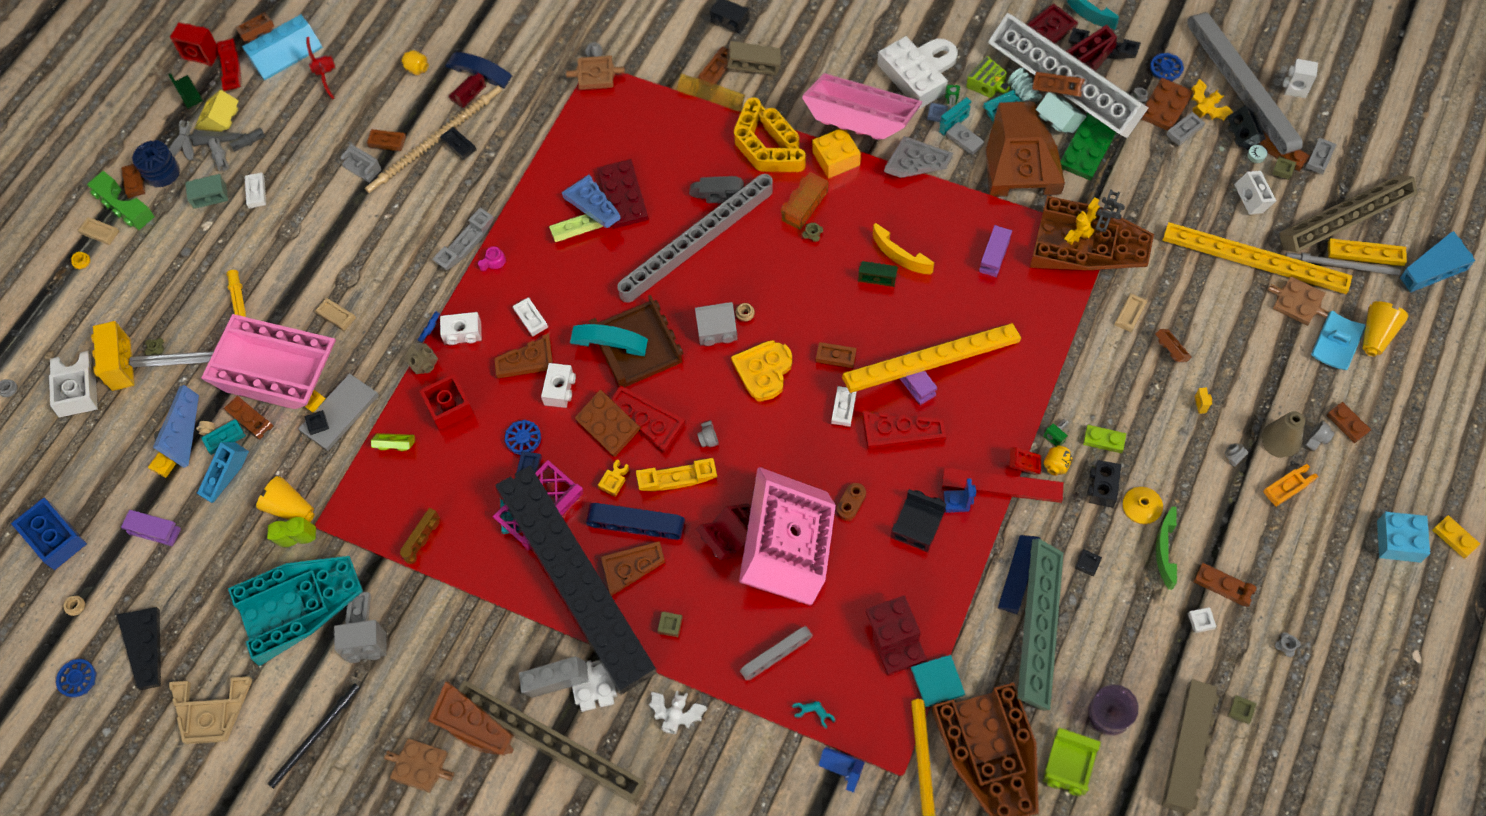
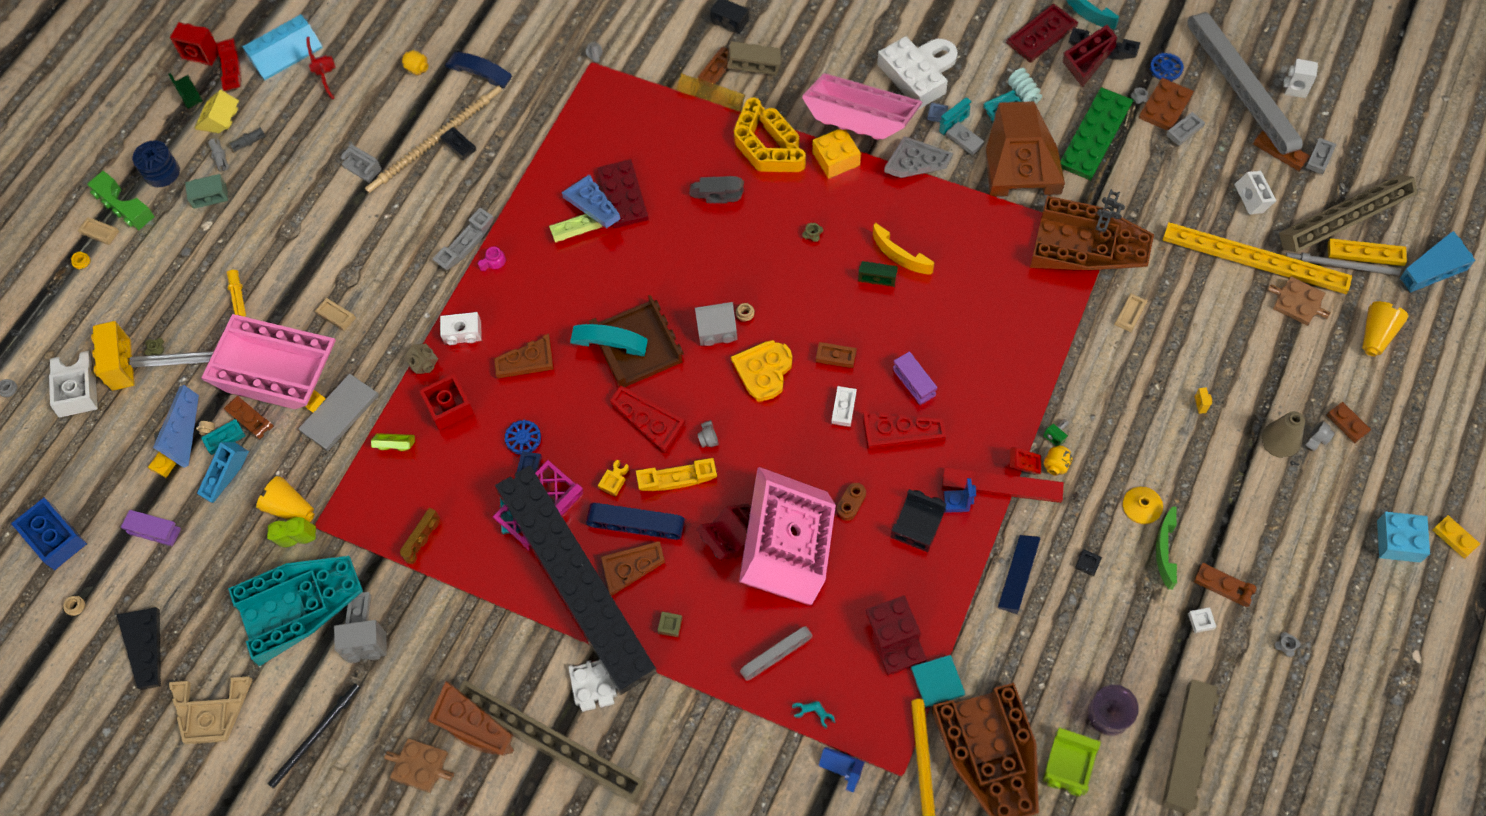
(76, 678): blue wheel -> none
(133, 181): dark orange plate -> none
(183, 141): light grey piece -> none
(202, 137): dark grey bar -> none
(254, 27): dark orange plate -> none
(255, 190): white plate -> none
(316, 422): black tile -> none
(386, 140): dark orange plate -> none
(430, 326): blue wheel -> none
(468, 90): dark red panel -> none
(530, 316): white plate -> none
(553, 677): light grey brick -> none
(557, 375): white brick -> none
(595, 72): medium nougat plate -> none
(607, 423): dark orange plate -> none
(674, 716): white animal -> none
(746, 199): light grey beam -> none
(804, 200): clear yellow brick -> none
(930, 358): yellow plate -> none
(952, 94): green piece -> none
(988, 79): lime torso -> none
(995, 251): medium lavender piece -> none
(1039, 54): white brick -> none
(1040, 625): sand green plate -> none
(1057, 84): dark orange plate -> none
(1060, 112): light aqua brick -> none
(1083, 223): yellow animal -> none
(1104, 439): lime plate -> none
(1107, 484): black brick -> none
(1169, 341): dark orange plate -> none
(1207, 104): yellow animal -> none
(1235, 453): light grey plate -> none
(1242, 709): olive plate -> none
(1249, 125): black brick -> none
(1257, 154): light aqua tile -> none
(1284, 168): olive plate -> none
(1289, 485): light orange hinge -> none
(1338, 341): medium azure shield -> none

